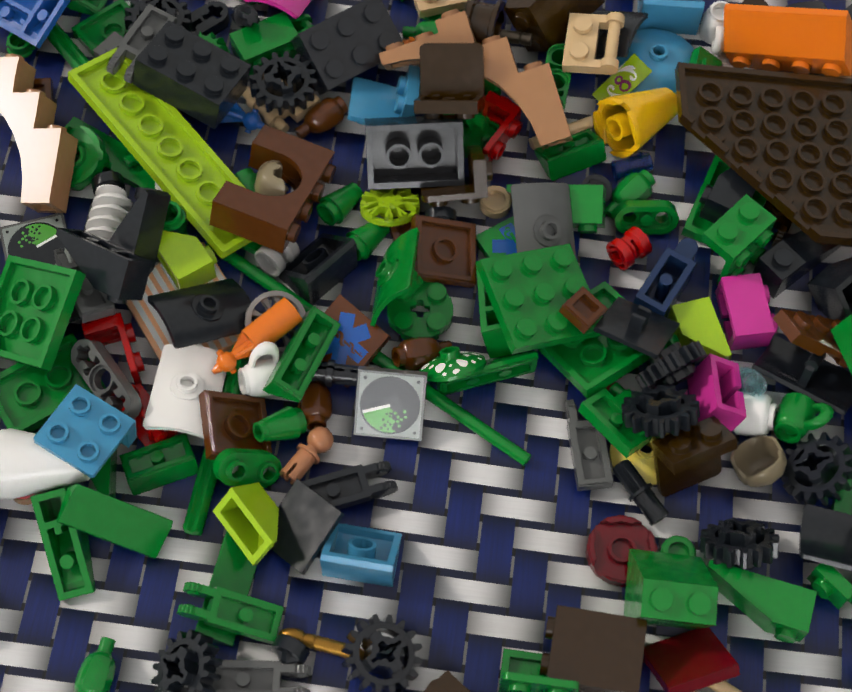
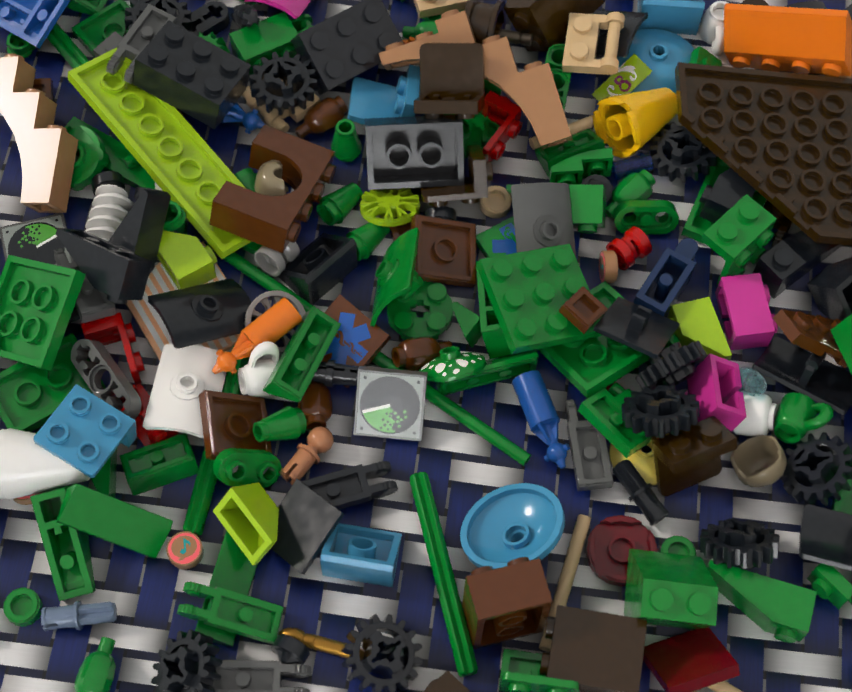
(23, 607): none -> green tile
(77, 615): none -> sand blue axle
(185, 550): none -> medium nougat tile
(346, 141): none -> green cone
(443, 575): none -> green axle
(468, 322): none -> green slope
(506, 602): none -> reddish brown brick
(512, 525): none -> dark azure dish
(540, 414): none -> blue wheel
(568, 572): none -> tan bar
(582, 165): none -> green slope
(608, 266): none -> medium nougat tile
(683, 153): none -> black gear

